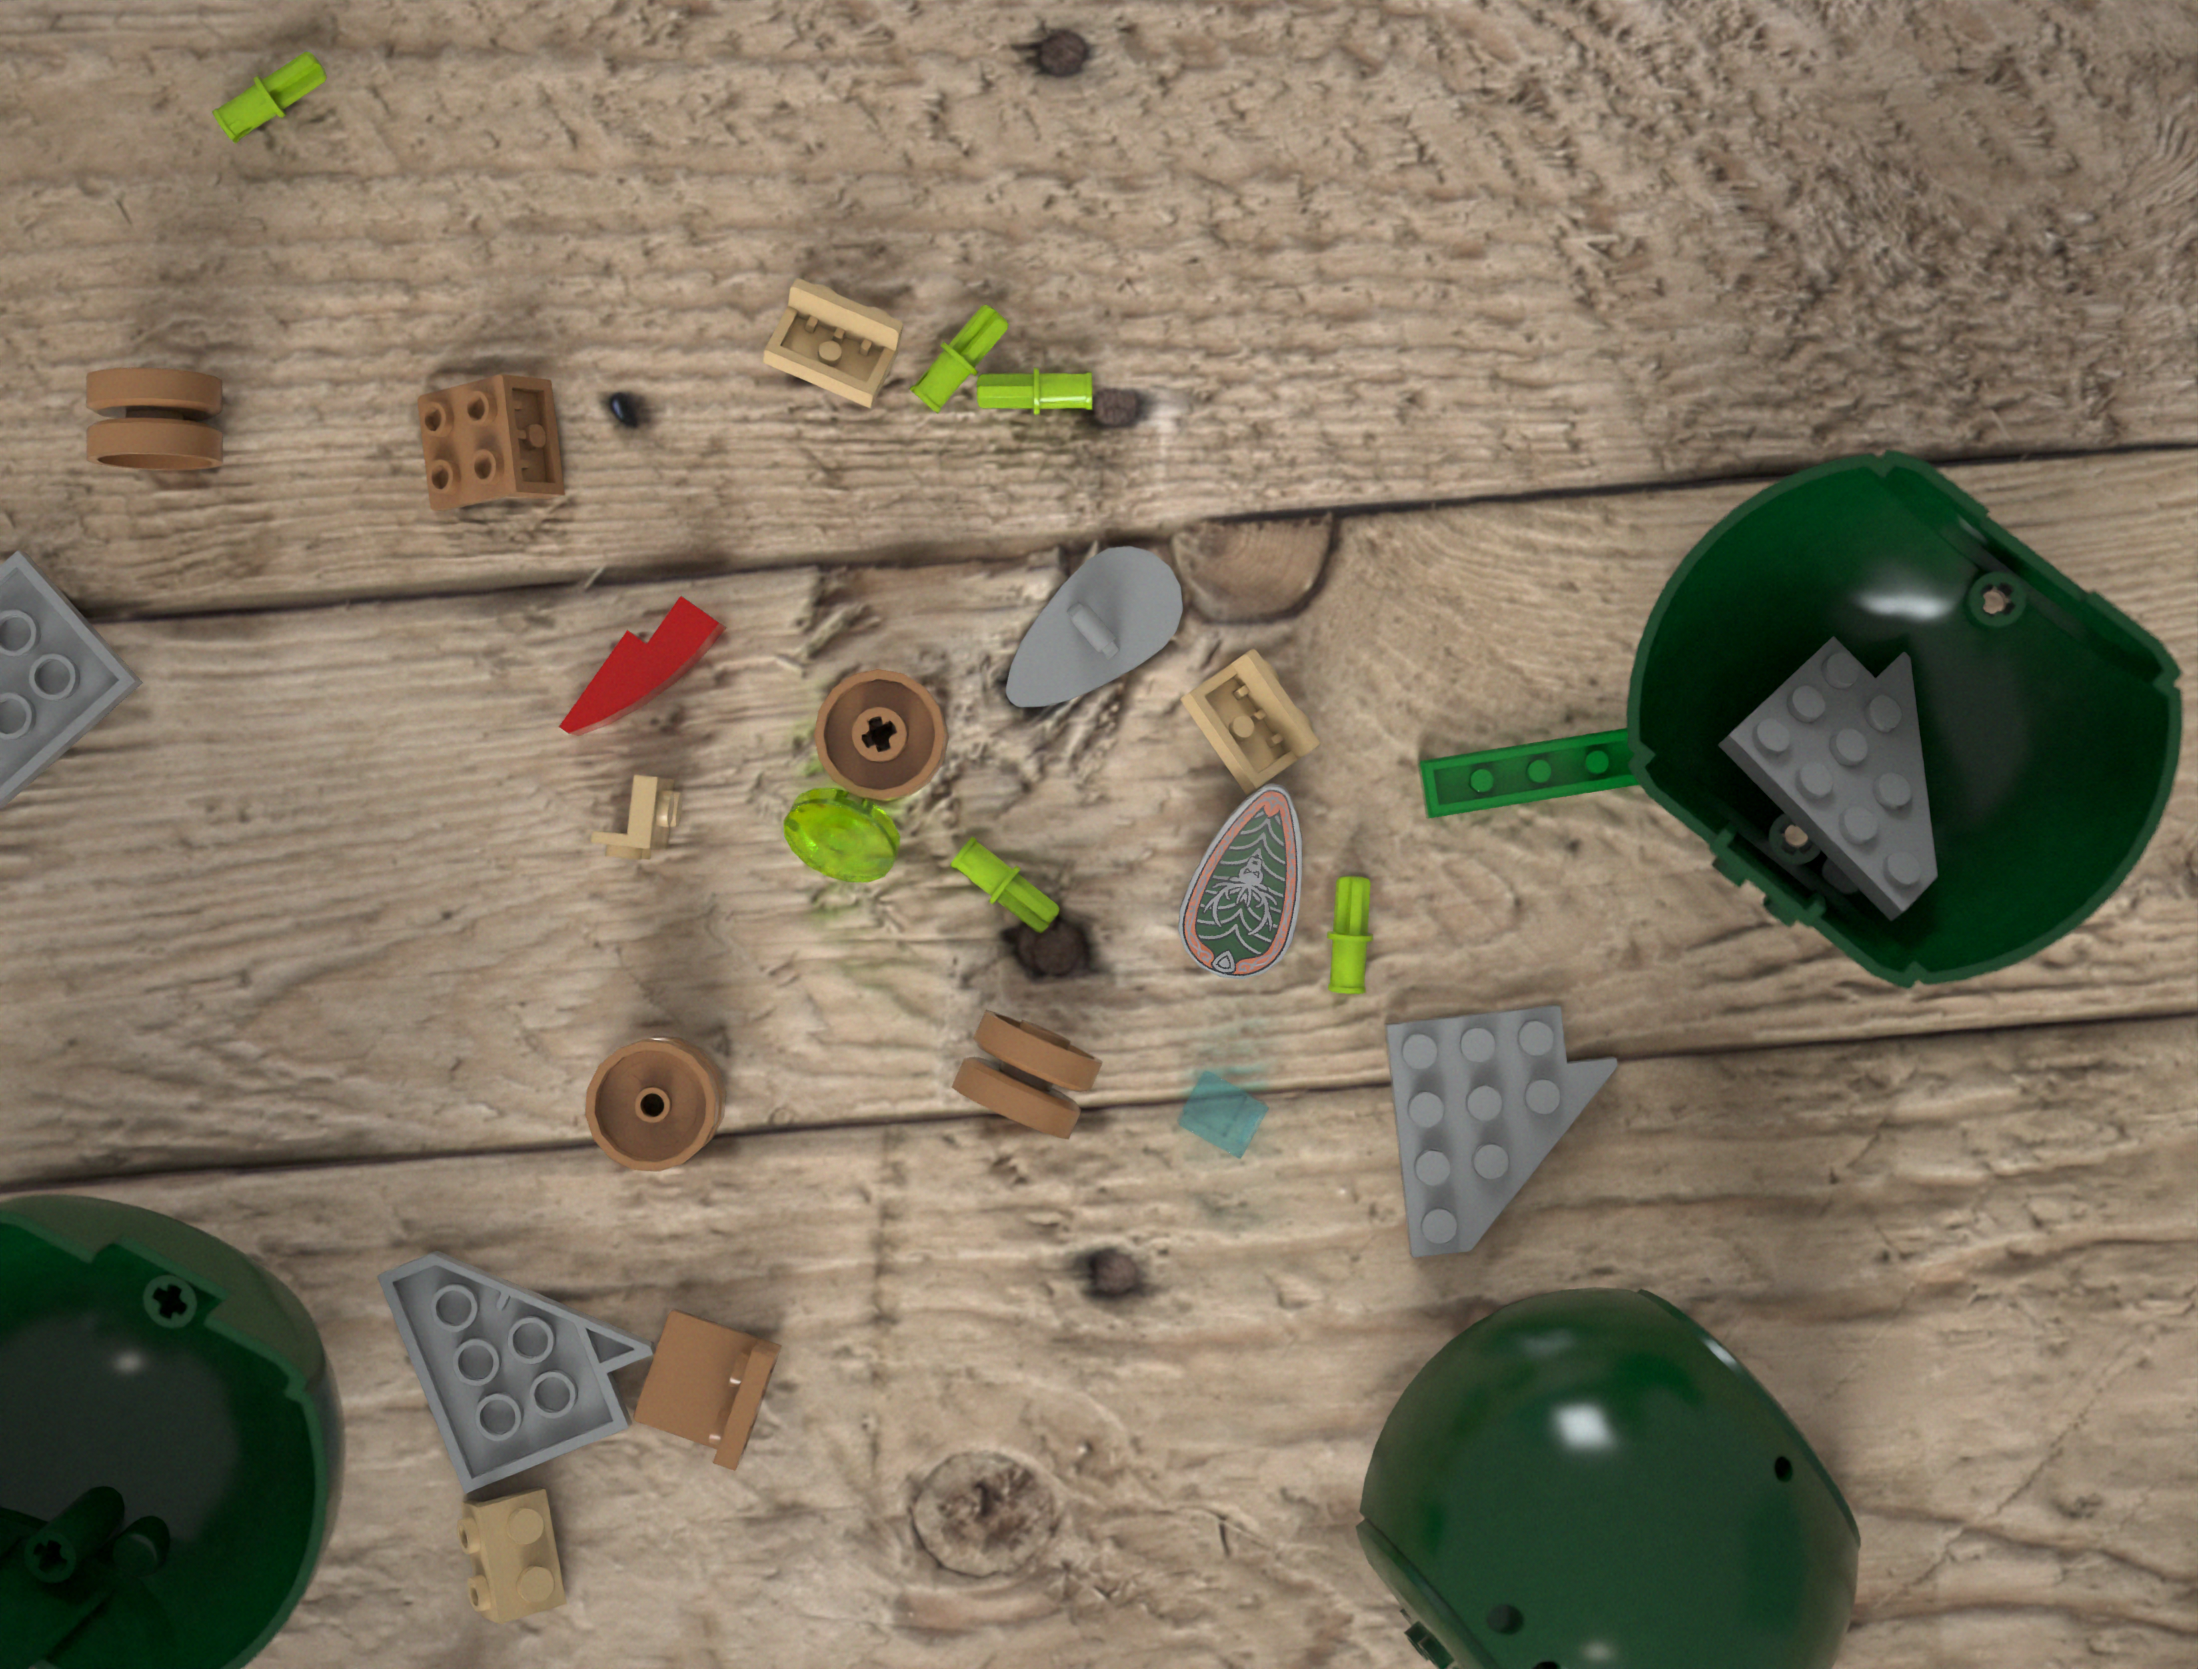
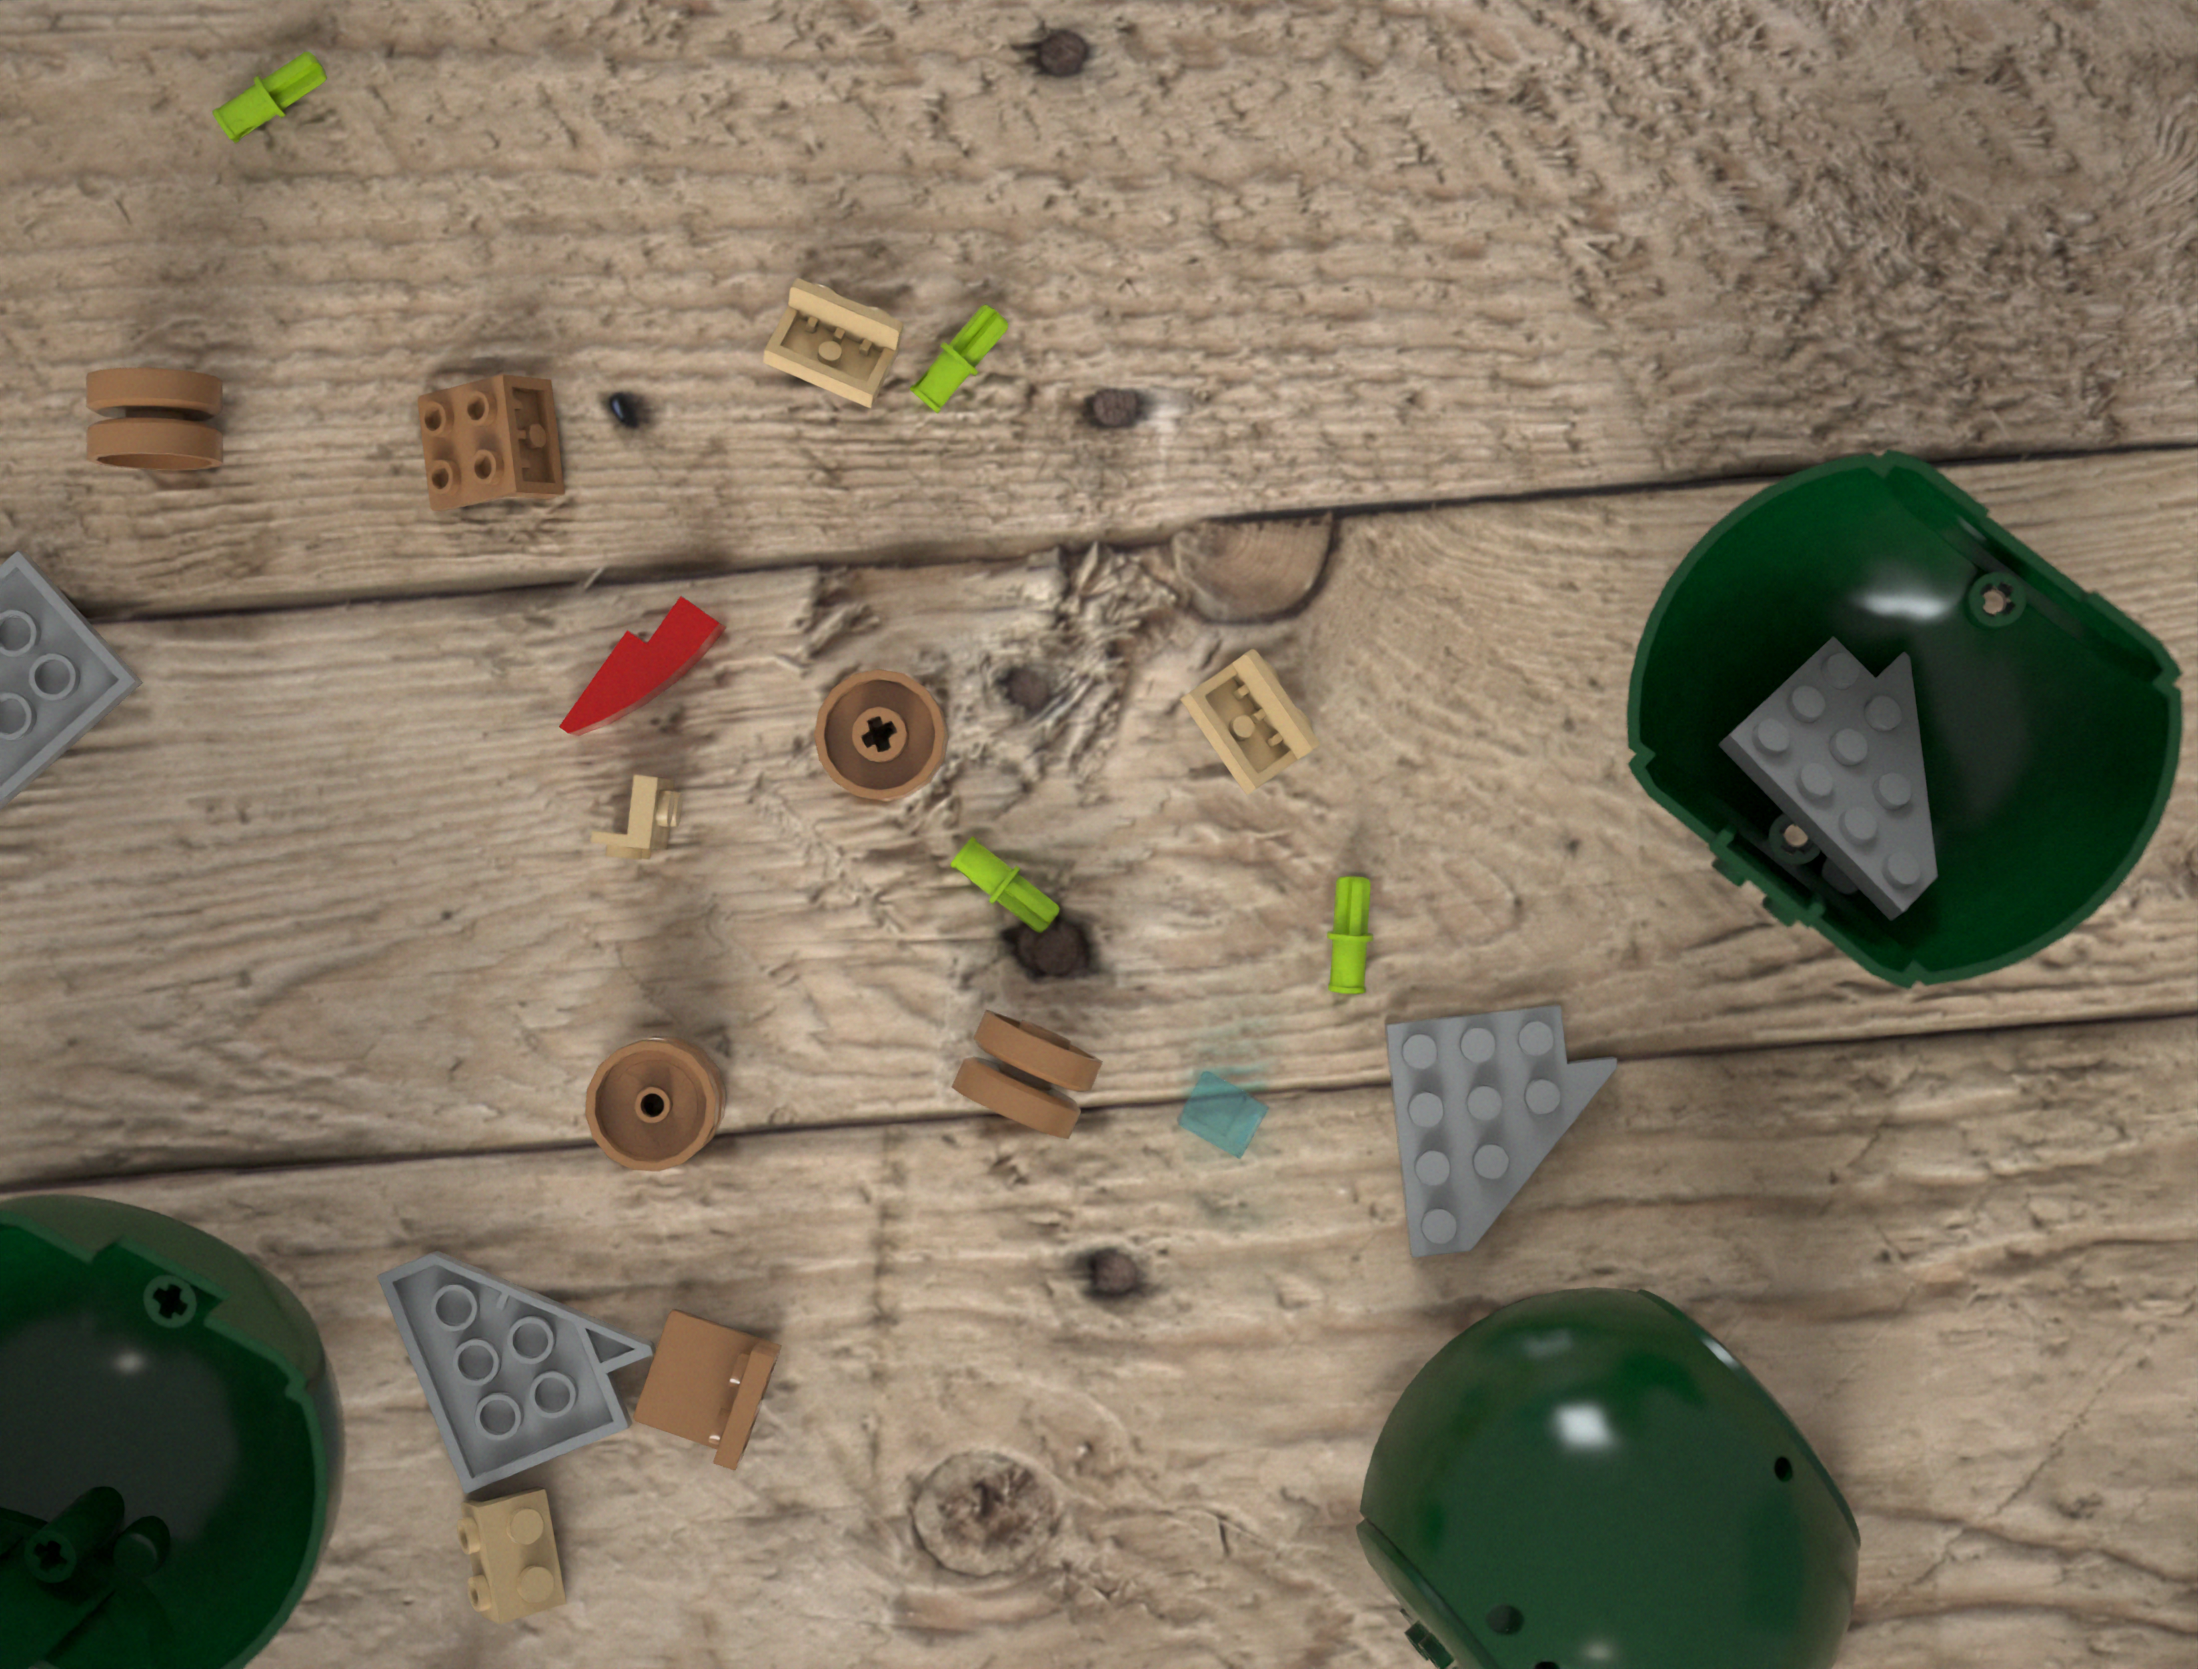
(841, 835): clear neon green tile -> none
(1034, 391): lime axle -> none
(1096, 627): light grey shield -> none
(1246, 889): shield -> none
(1526, 773): green tile -> none

